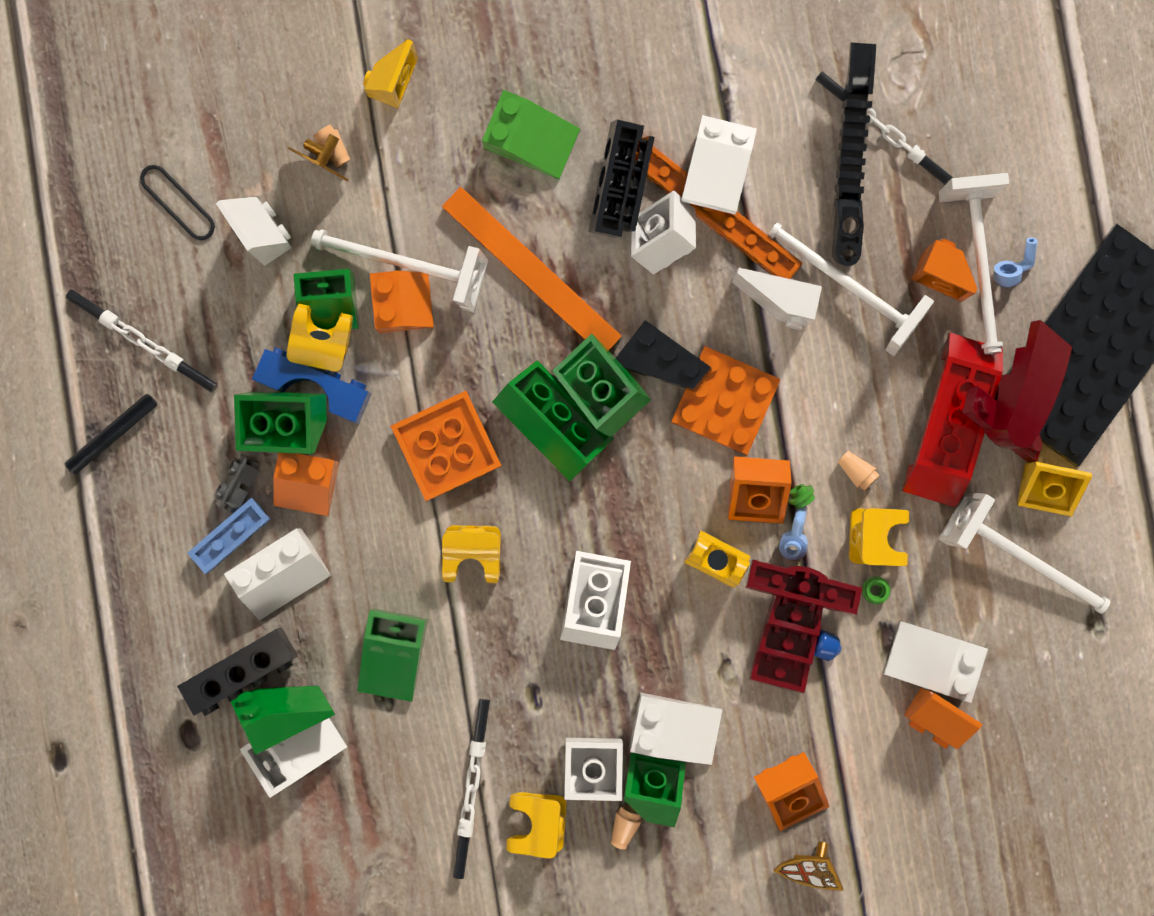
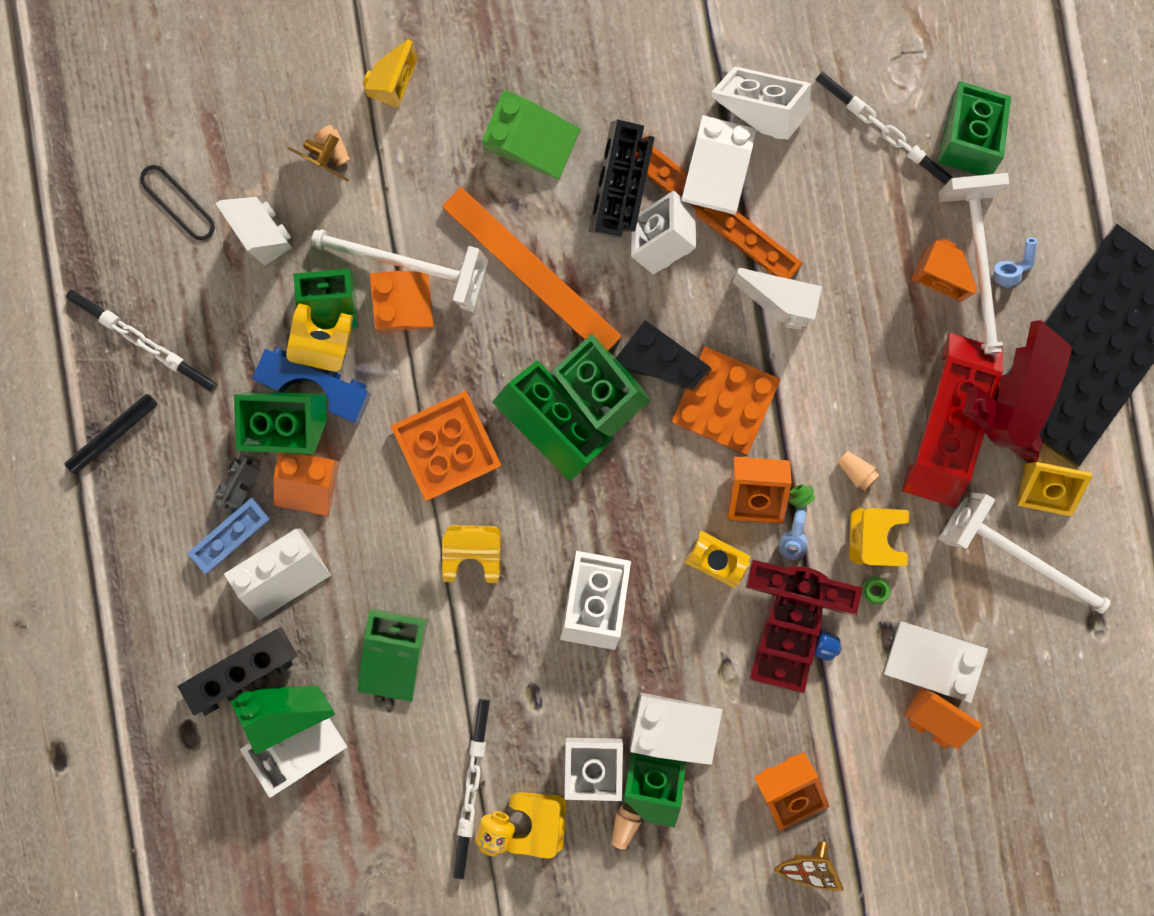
(494, 833): none -> yellow head
(765, 100): none -> white slope
(854, 118): black piece -> none
(905, 323): white tile -> none
(975, 130): none -> green slope

